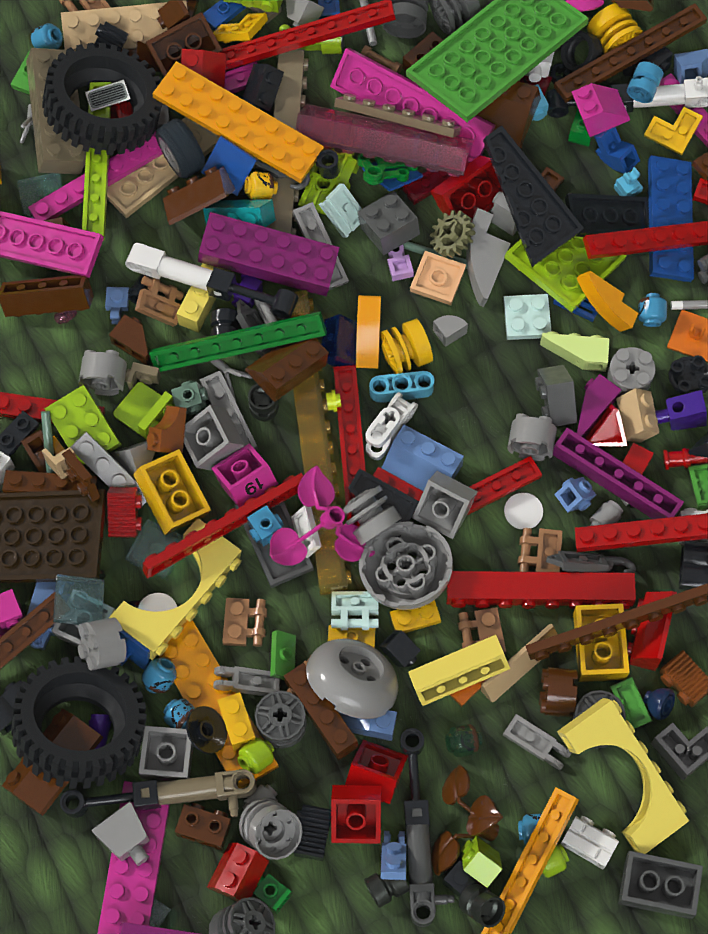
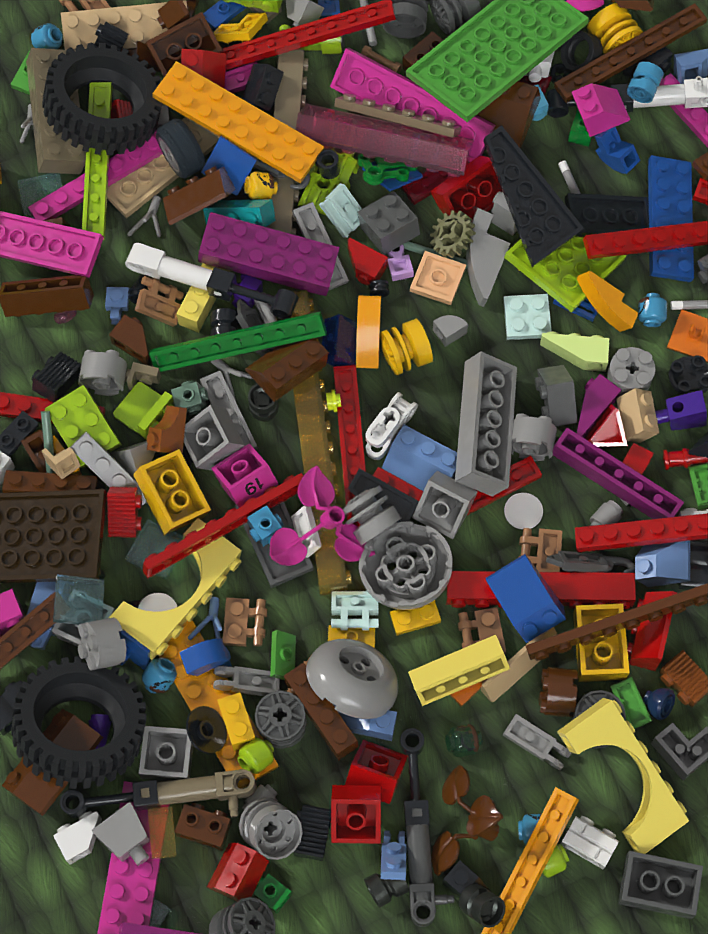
(56, 376): none -> black brick
(78, 839): none -> white slope
(79, 473): reddish brown plate -> none
(107, 95): sticker -> none
(151, 213): none -> light grey plant
(161, 833): none -> clear yellow tile
(177, 713): dark azure head -> none
(205, 657): none -> blue brick
(212, 616): none -> medium blue plant
(366, 262): none -> red slope
(379, 288): none -> black bush
(400, 649): black brick -> none
(410, 379): medium azure beam -> none
(481, 861): lime brick -> none
(486, 424): none -> light grey brick
(526, 598): none -> blue slope
(552, 178): reddish brown tile -> none
(568, 177): none -> light grey bar
(575, 494): medium blue brick -> none
(628, 184): medium azure piece -> none
(663, 563): none -> medium blue slope
(675, 136): yellow plate -> none

